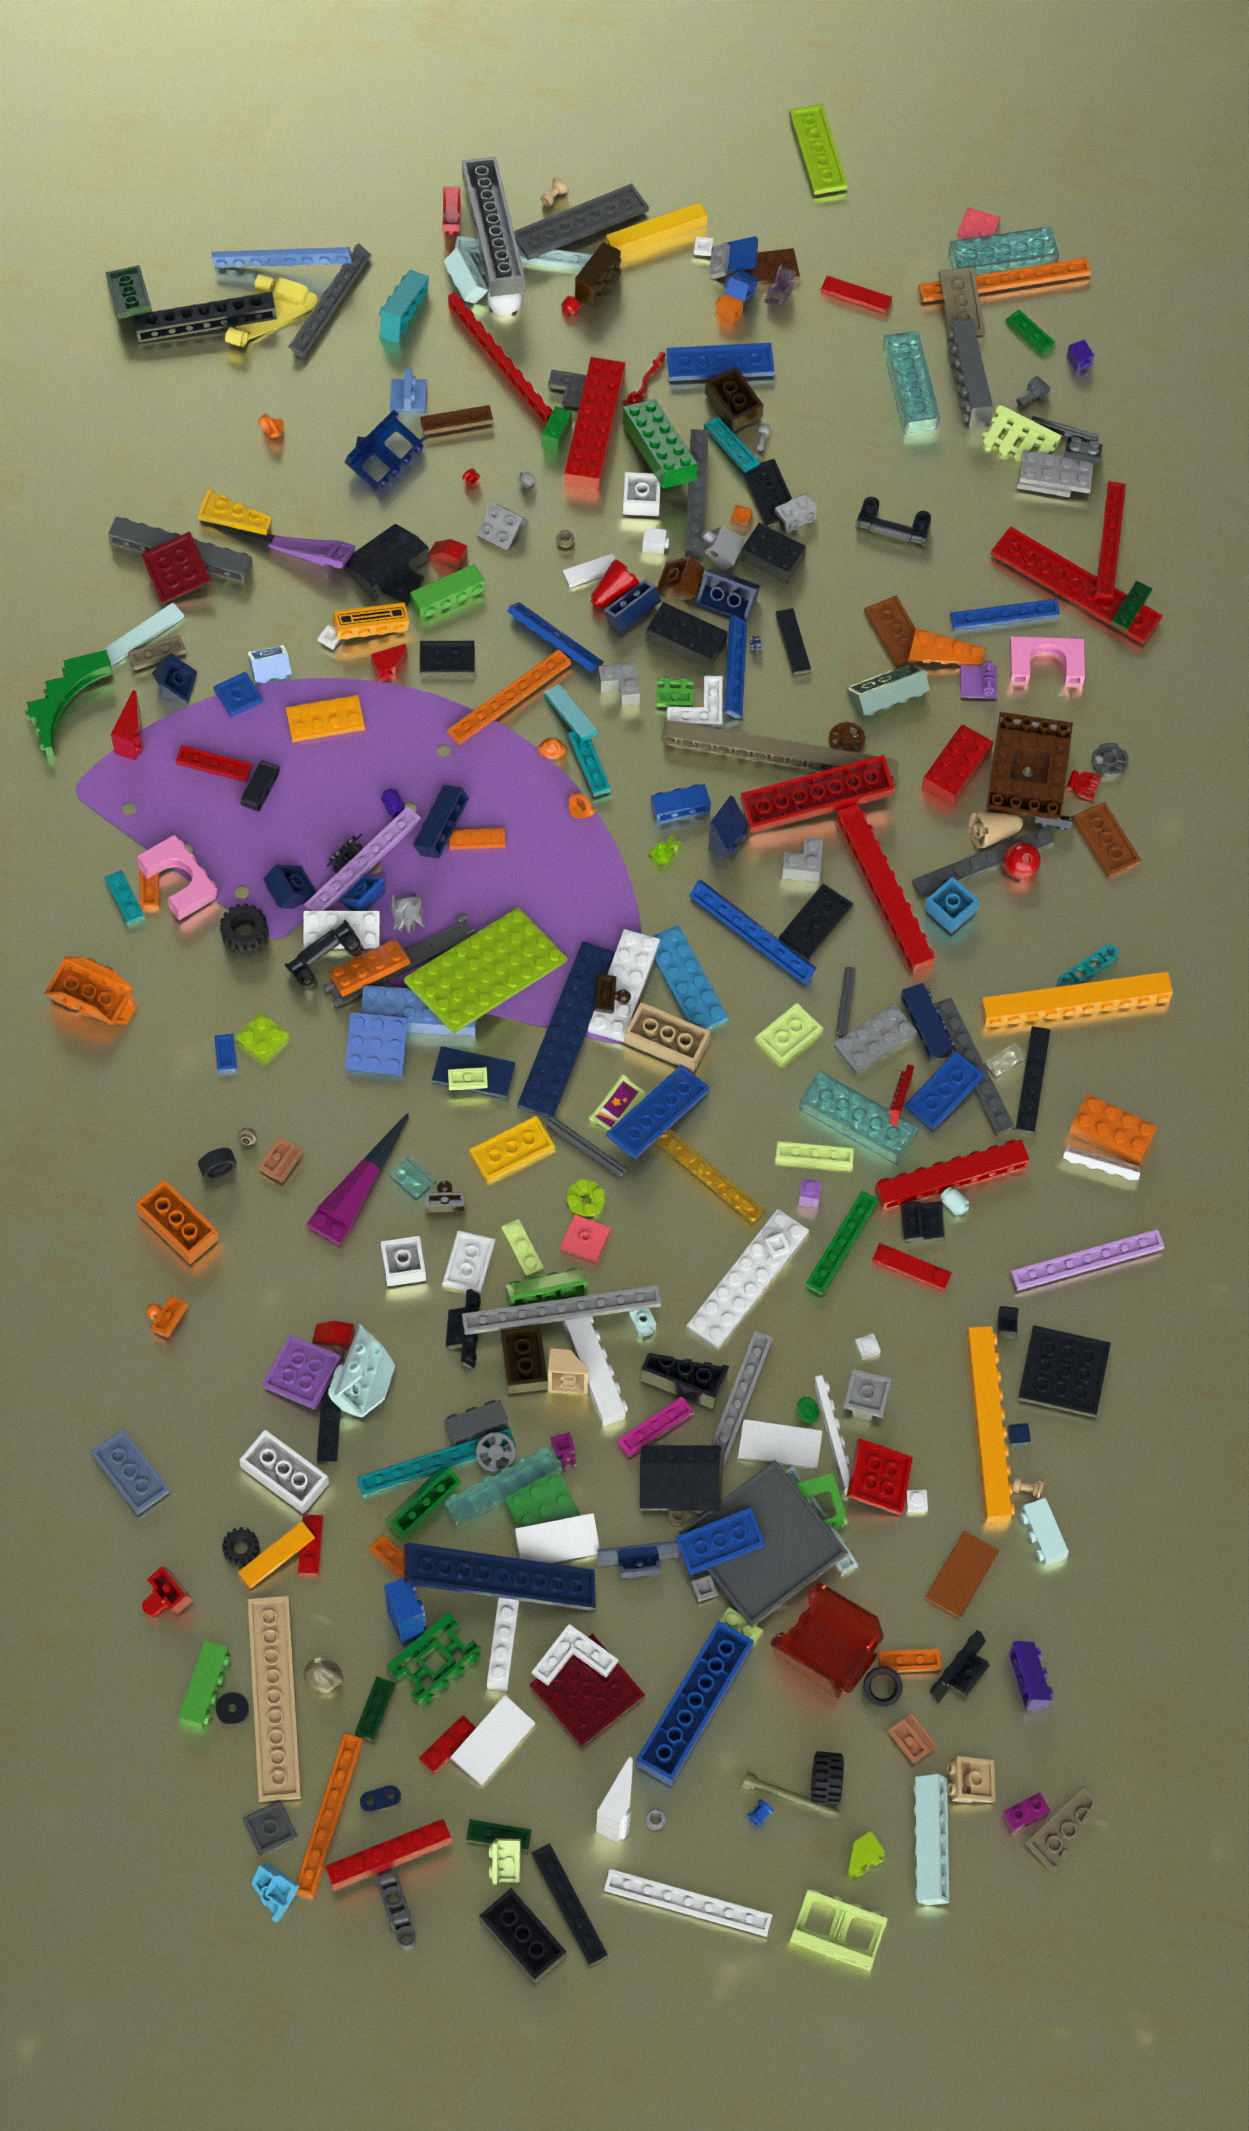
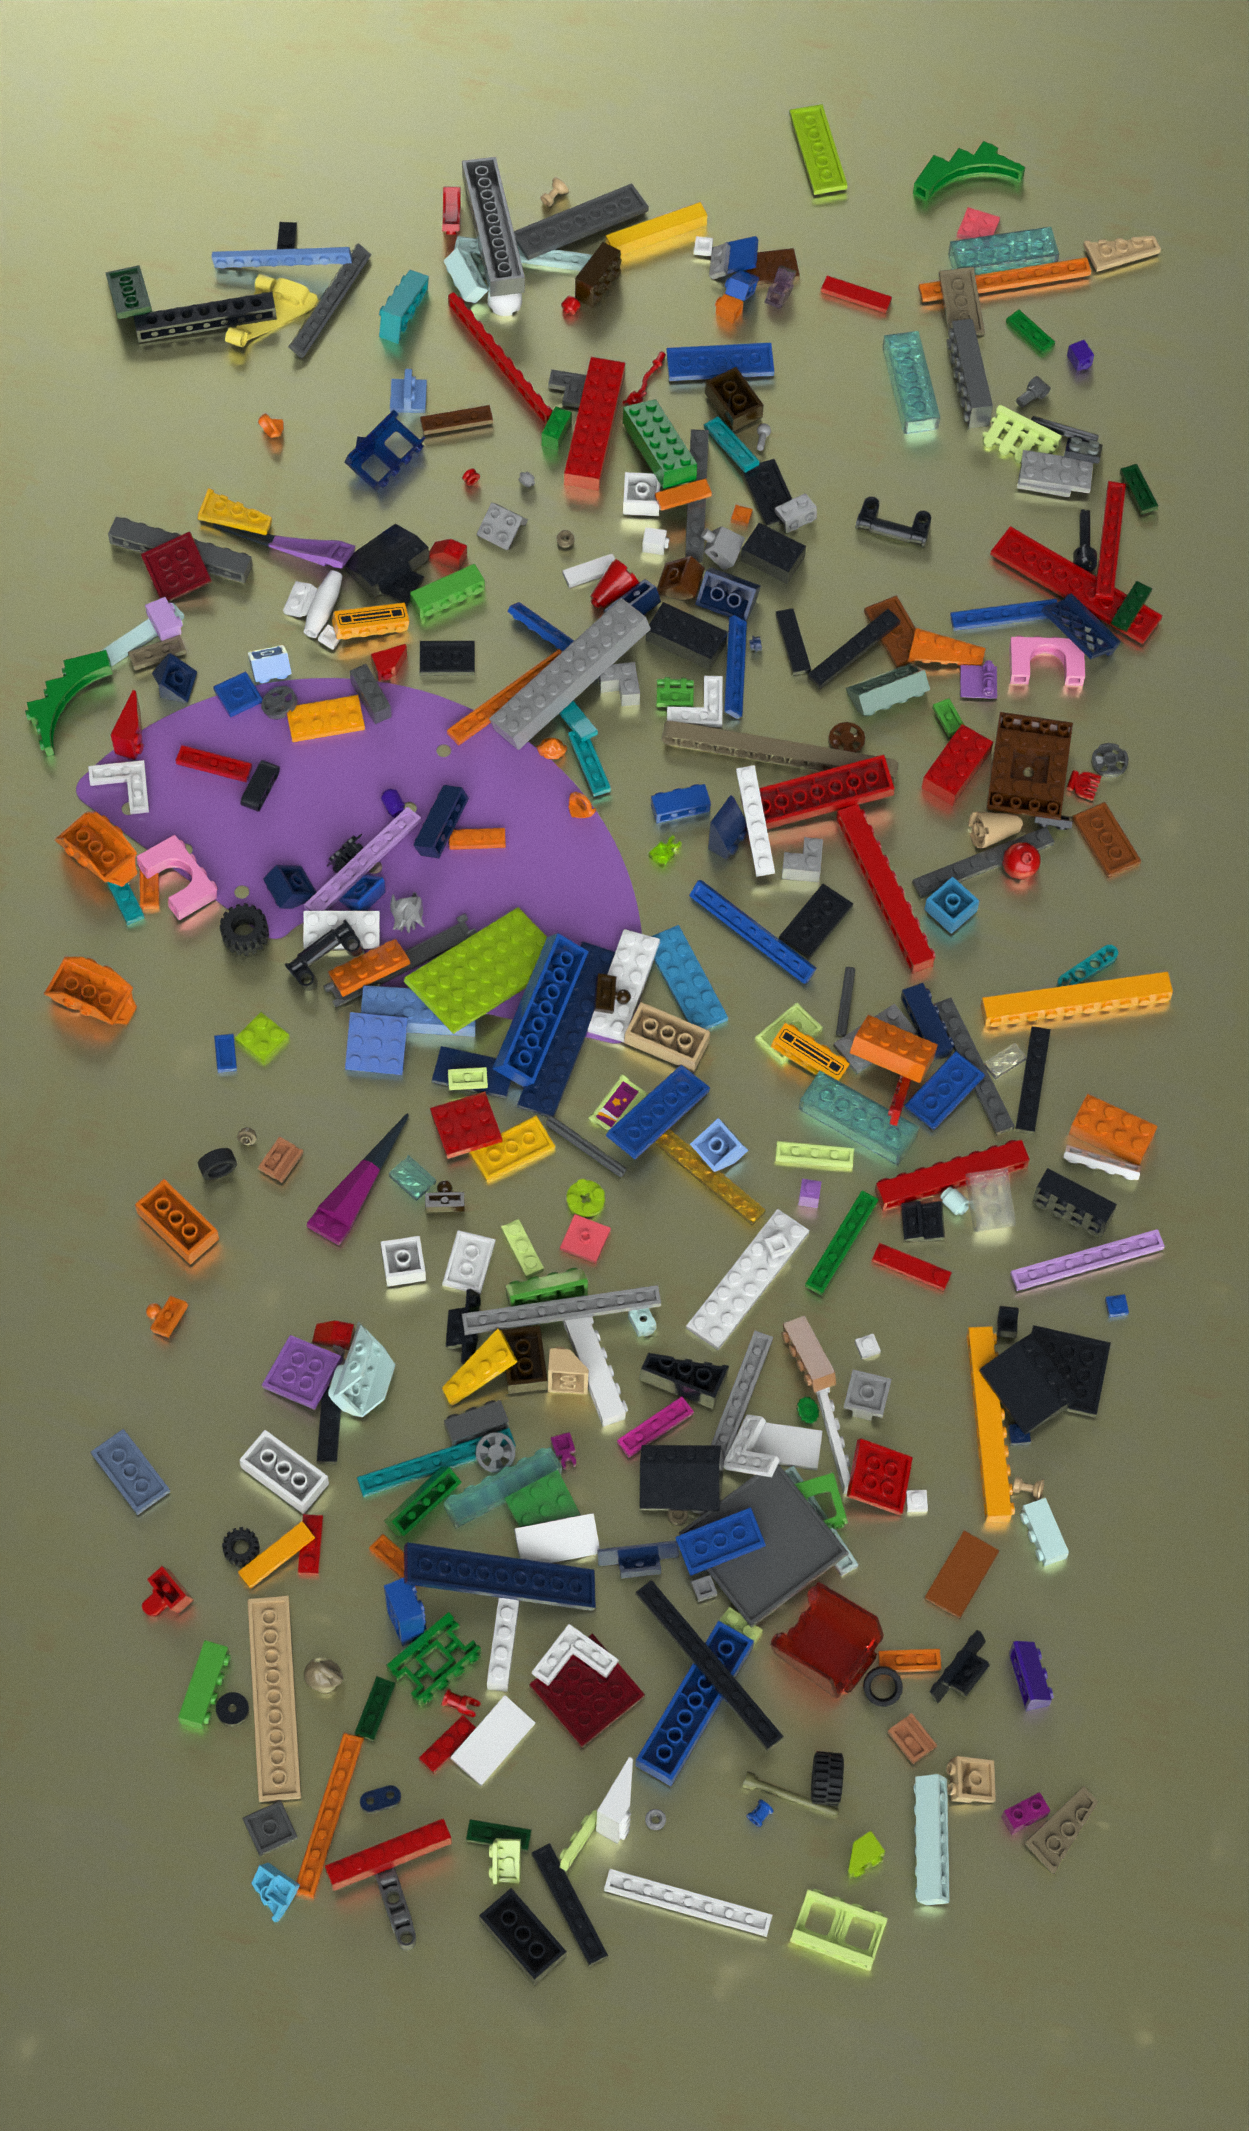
(100, 848): none -> orange slope
(128, 772): none -> white plate
(163, 618): none -> lavender brick
(278, 703): none -> dark grey piece
(287, 235): none -> black plate
(314, 602): none -> white plate
(370, 694): none -> dark grey brick
(460, 1702): none -> red piece
(466, 1125): none -> red plate
(484, 1365): none -> yellow wing
(540, 1010): none -> blue brick
(570, 674): none -> light grey brick
(578, 1840): none -> yellowish green plate
(683, 494): none -> orange tile
(709, 1665): none -> black plate
(719, 1146): none -> light blue slope
(740, 1455): none -> white plate
(755, 821): none -> white plate
(808, 1053): none -> light orange brick
(809, 1354): none -> medium nougat brick
(854, 648): none -> black plate
(893, 1048): none -> orange brick
(947, 716): none -> bright green plate
(962, 164): none -> green arch
(990, 1199): none -> clear brick
(1028, 1384): none -> black slope
(1074, 1203): none -> black brick
(1081, 618): none -> dark blue fence
(1085, 554): none -> black piece
(1113, 253): none -> tan wing
(1116, 1306): none -> blue plate
(1139, 489): none -> dark green plate

